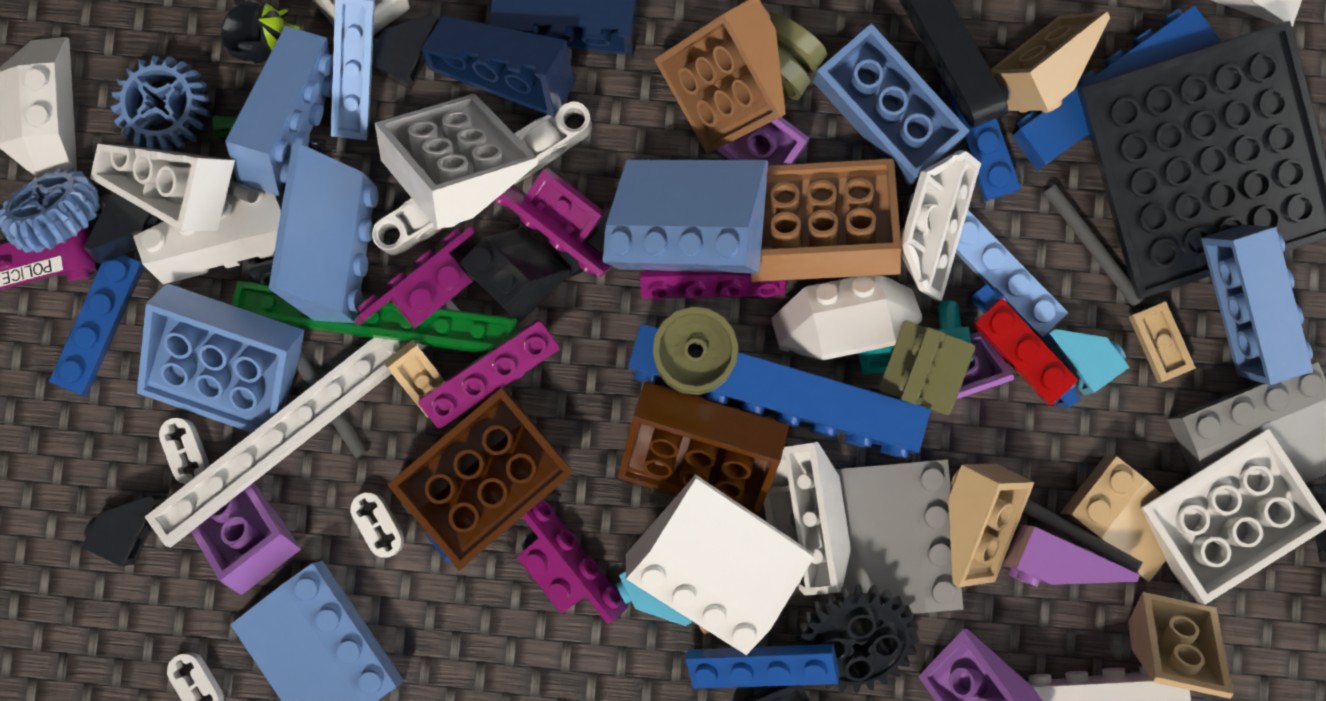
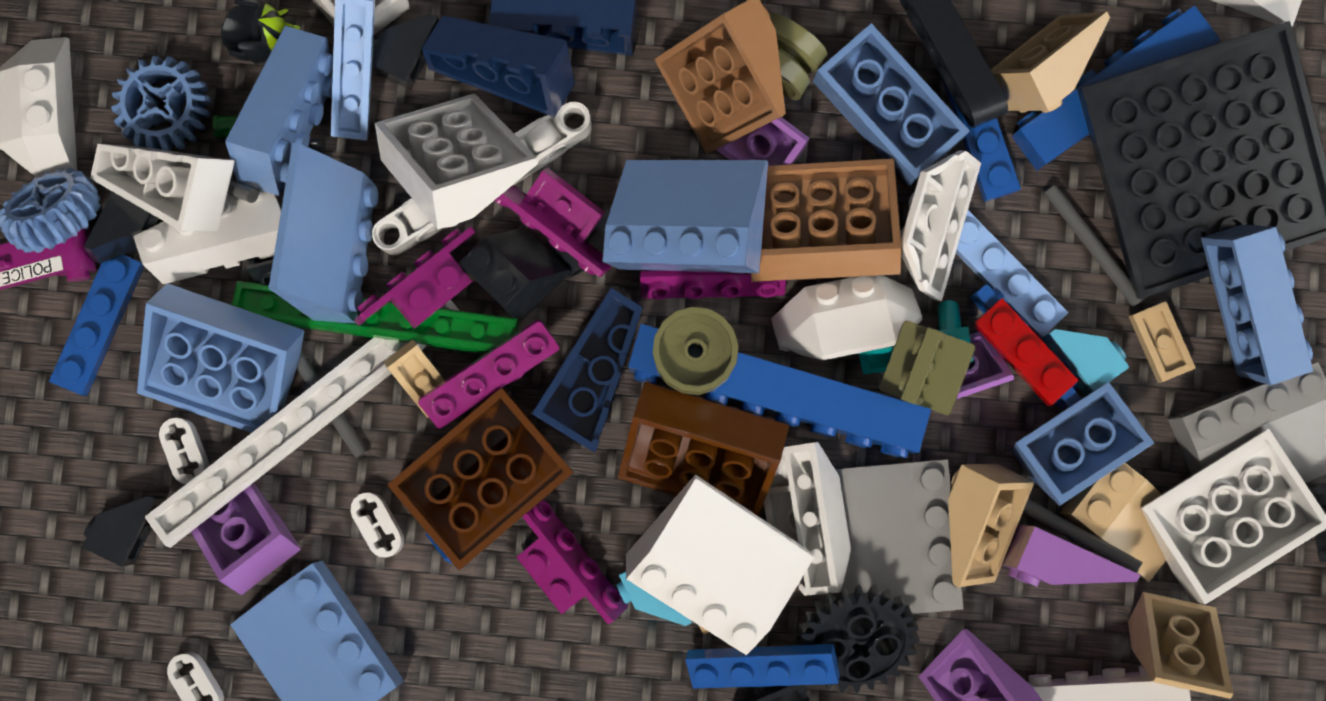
(586, 380): none -> dark blue wedge
(1082, 444): none -> medium blue slope

